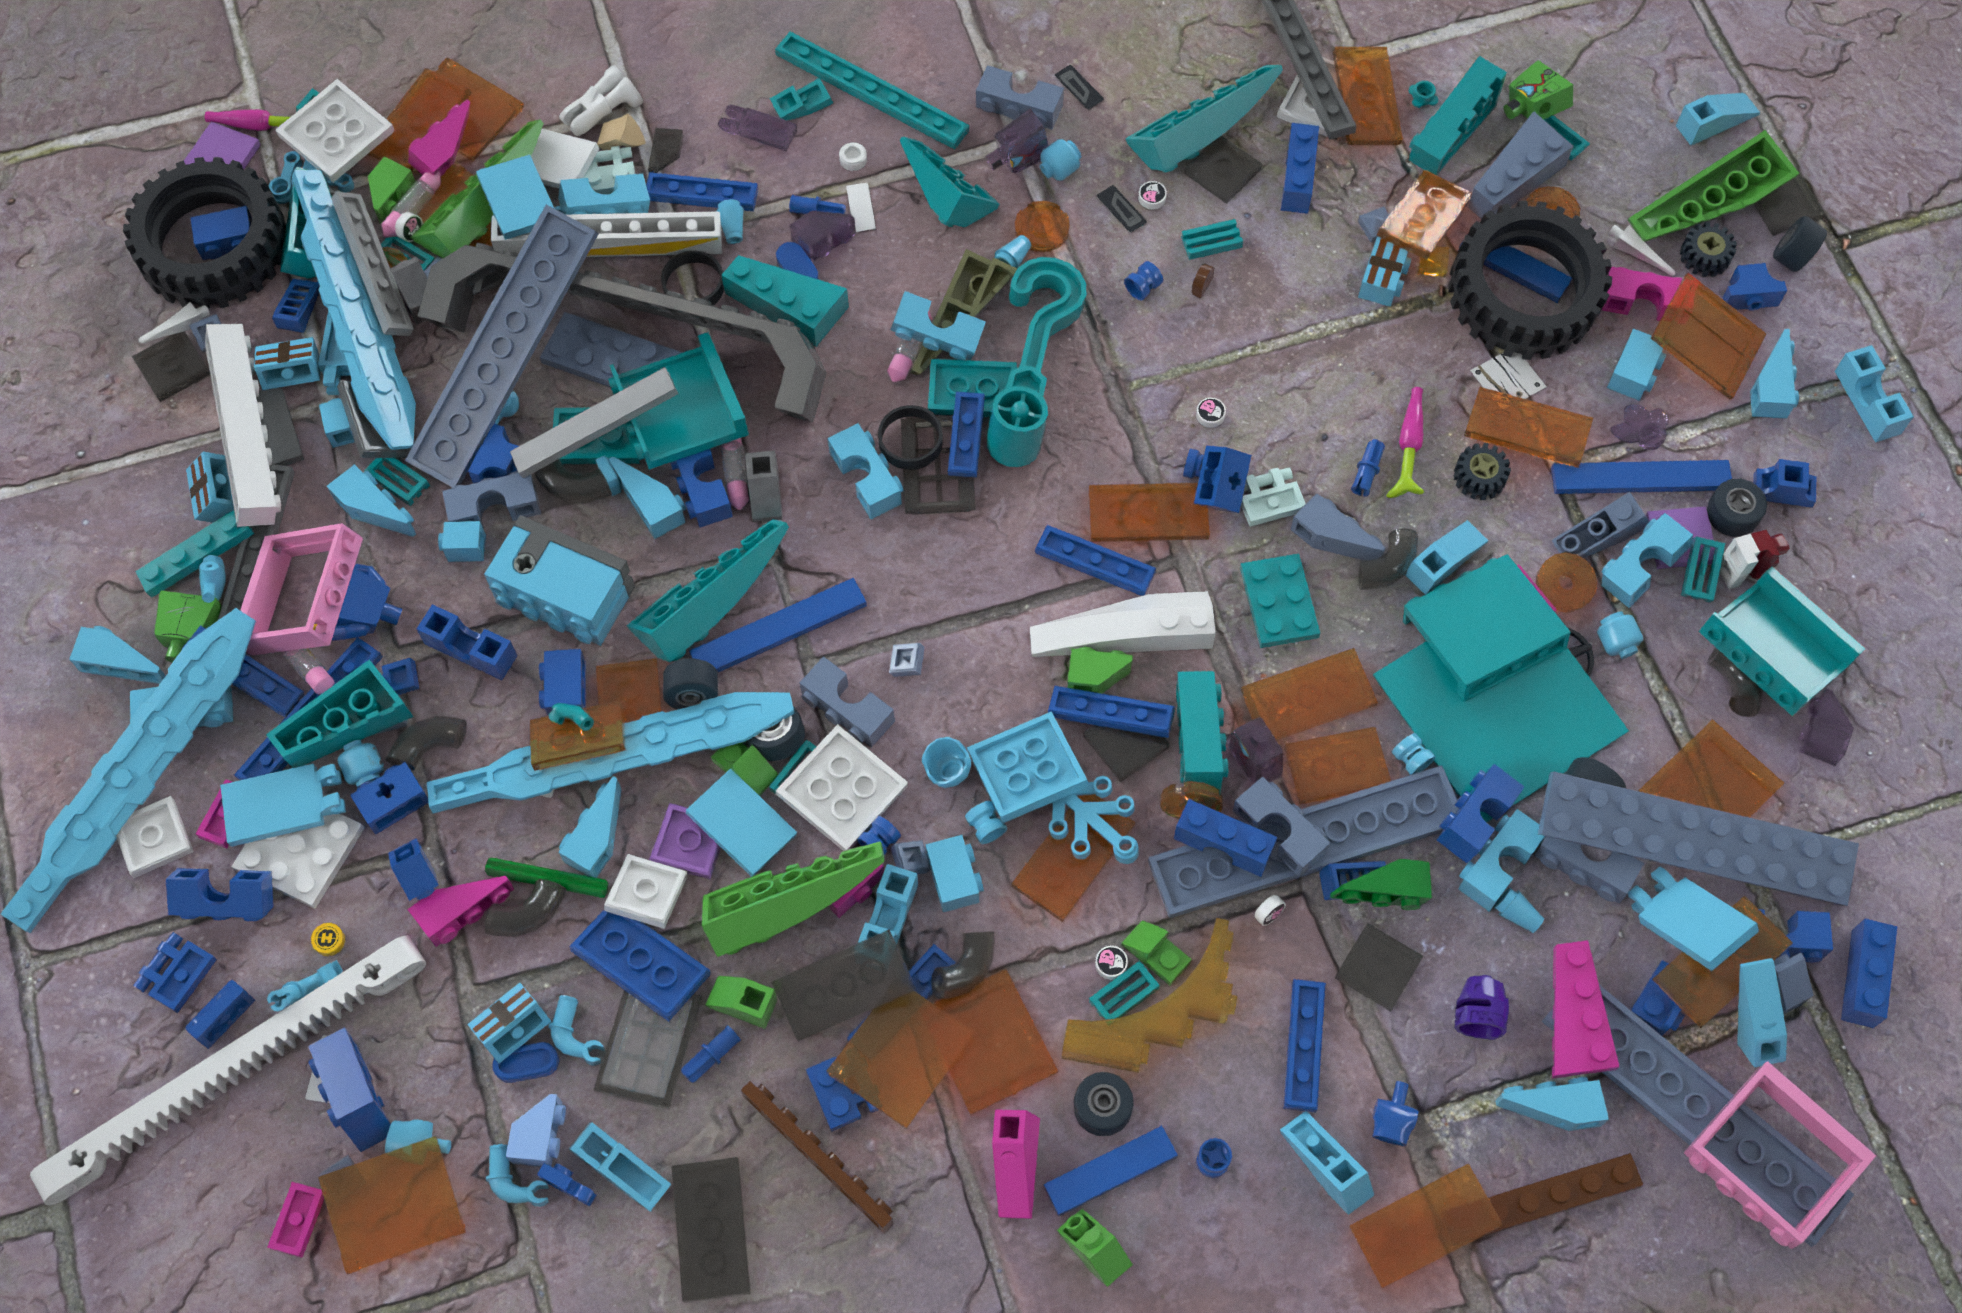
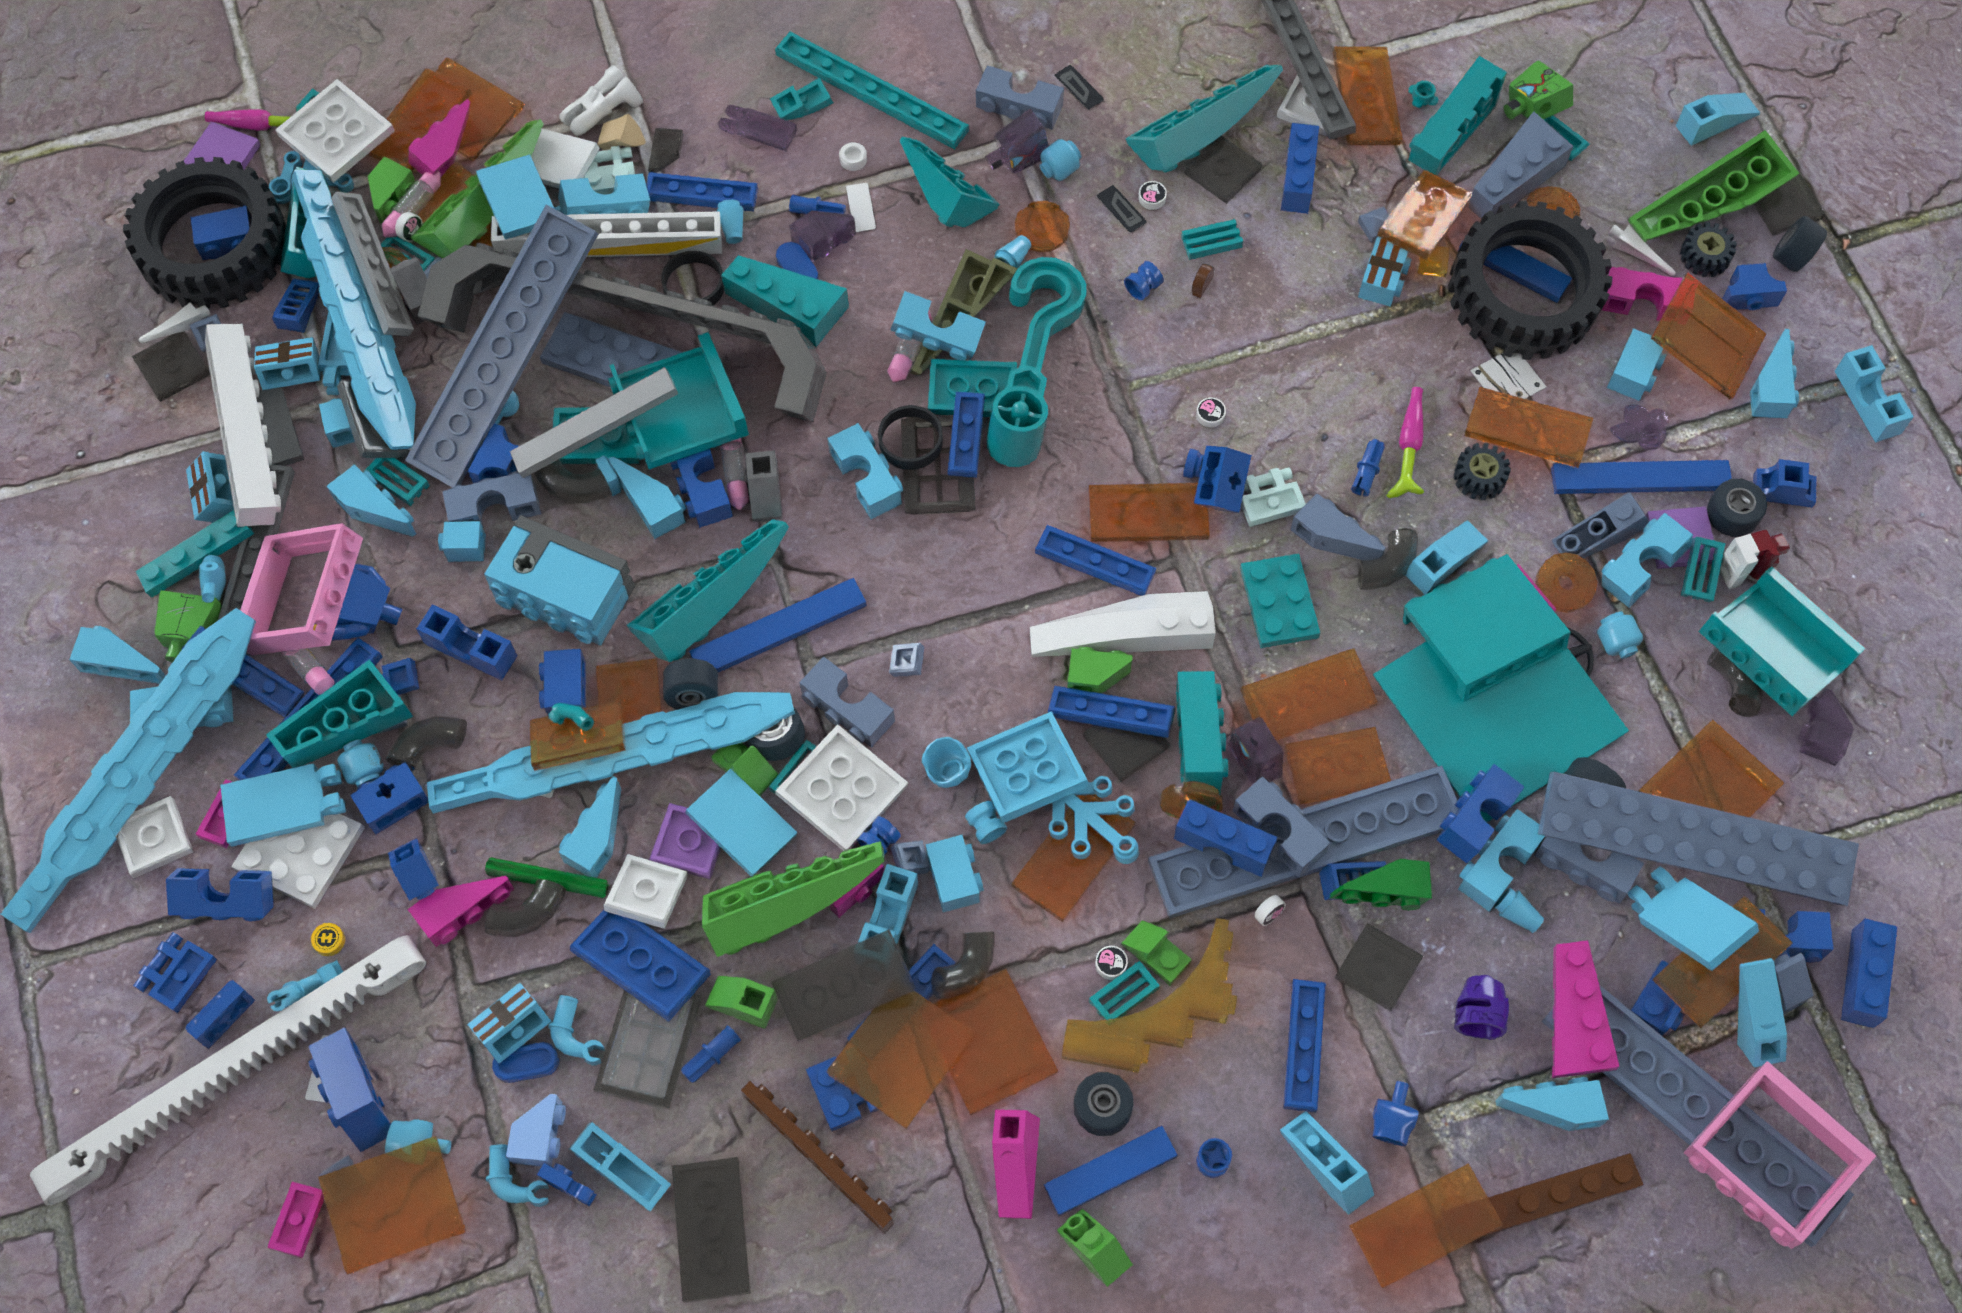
(1413, 754): medium azure wheel -> none

